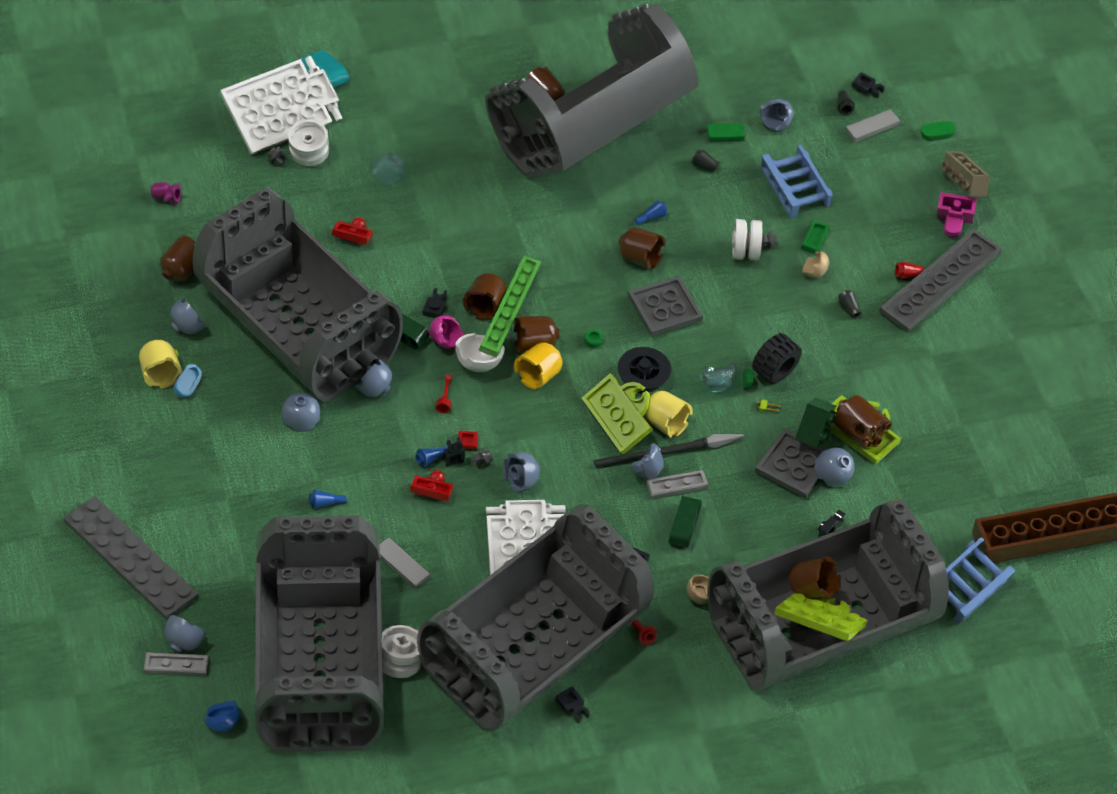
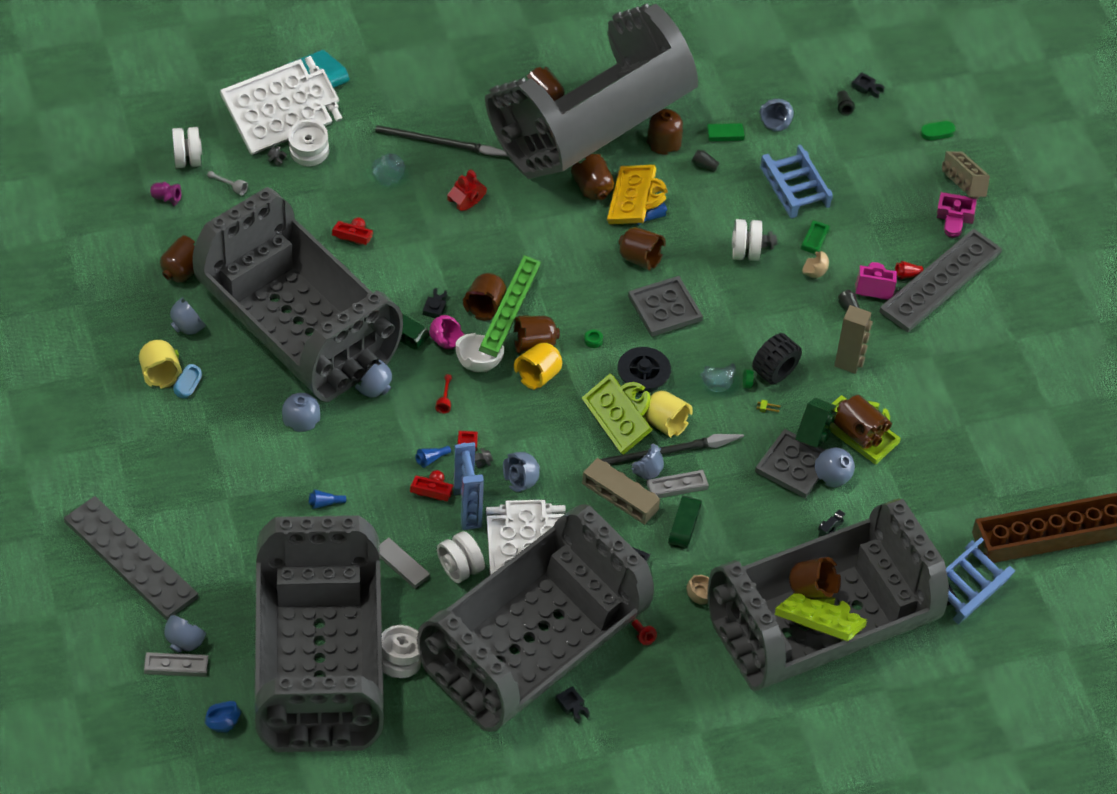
(187, 147): none -> white wheel
(239, 186): none -> light grey hinge
(454, 453): black plate -> none
(460, 557): none -> white wheel
(465, 190): none -> red hinge
(468, 485): none -> medium blue fence
(473, 147): none -> pearl dark grey piece
(593, 177): none -> reddish brown cylinder
(621, 491): none -> dark tan brick
(635, 194): none -> yellow plate
(665, 132): none -> reddish brown cylinder
(853, 339): none -> dark tan brick
(872, 125): light grey tile -> none
(876, 281): none -> dark pink brick

